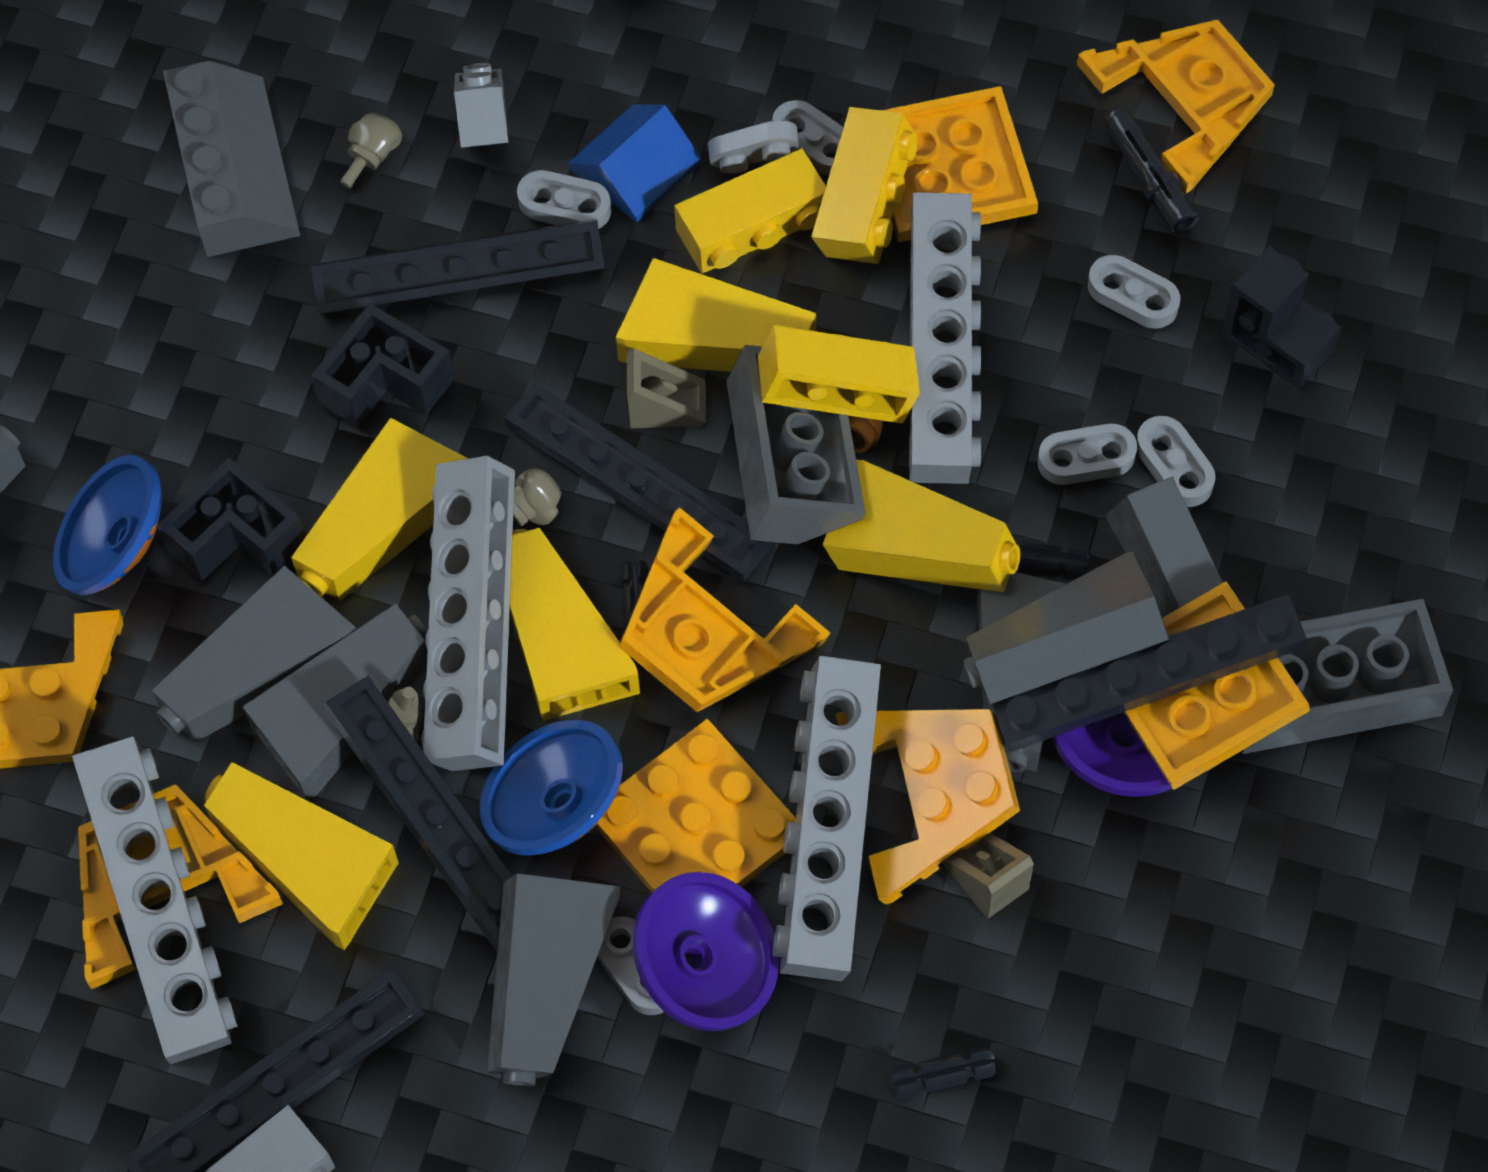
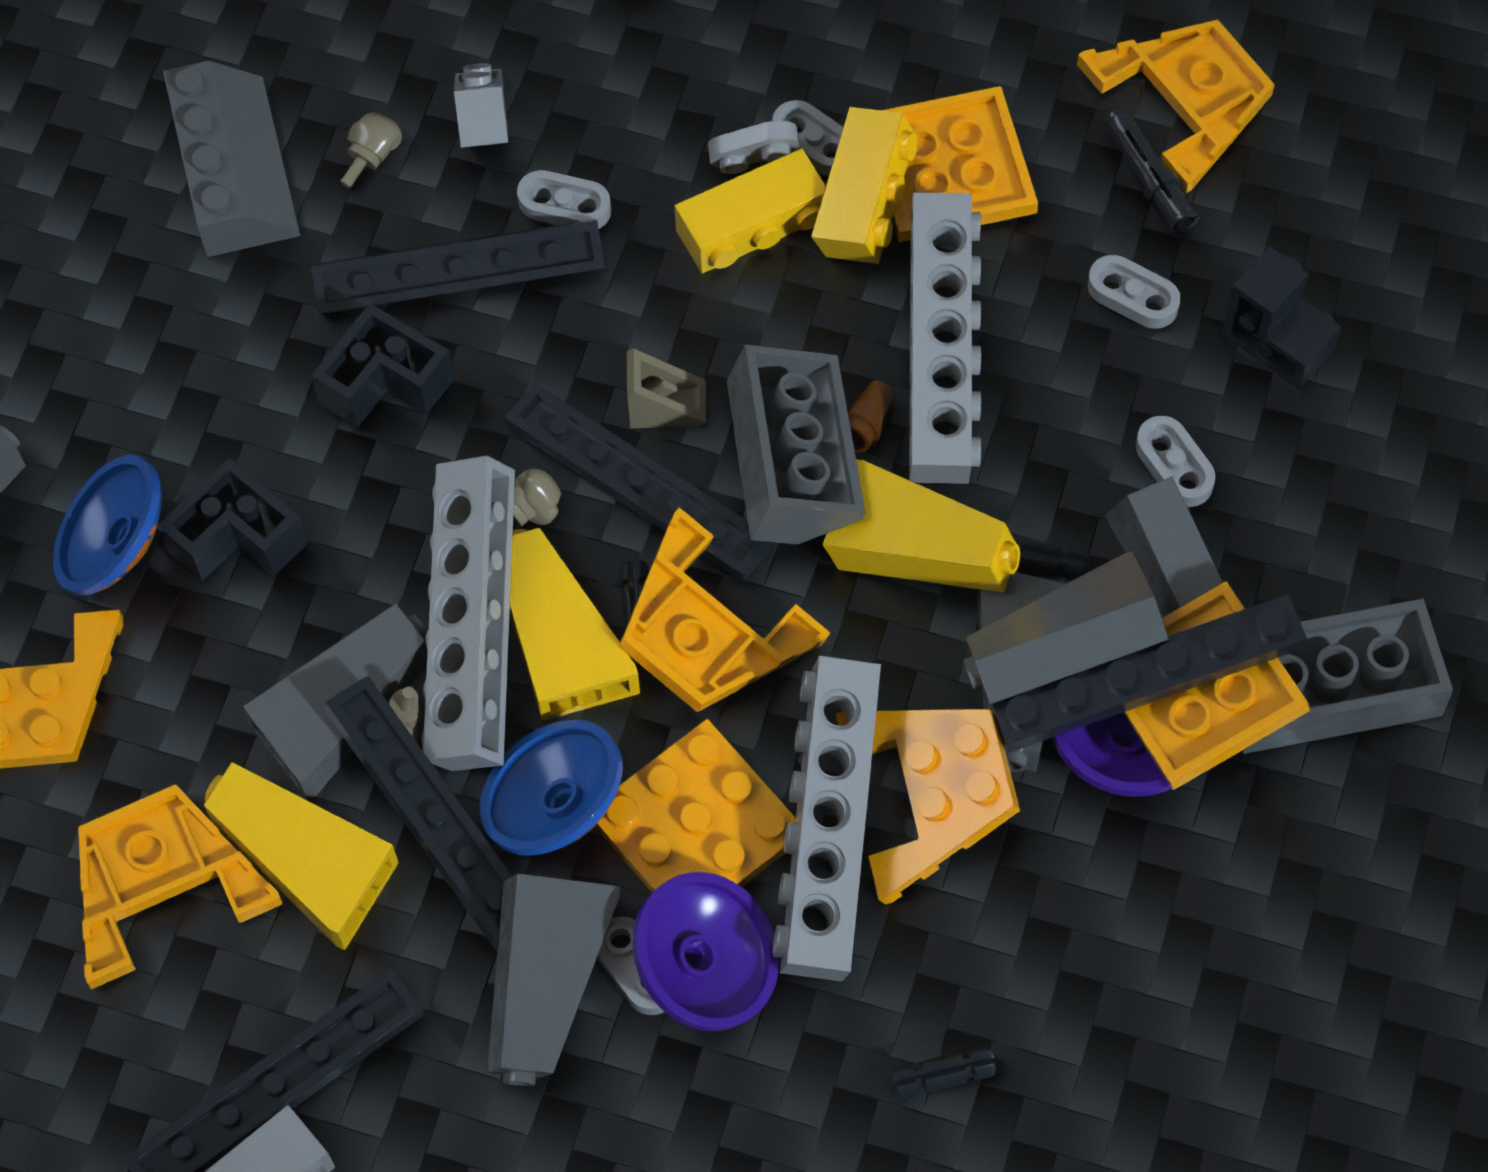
(102, 776): light grey brick -> none
(247, 655): dark grey slope -> none
(374, 512): yellow slope -> none
(638, 158): blue slope -> none
(700, 319): yellow slope -> none
(838, 374): yellow brick -> none
(991, 873): dark tan slope -> none
(1084, 452): light grey plate -> none

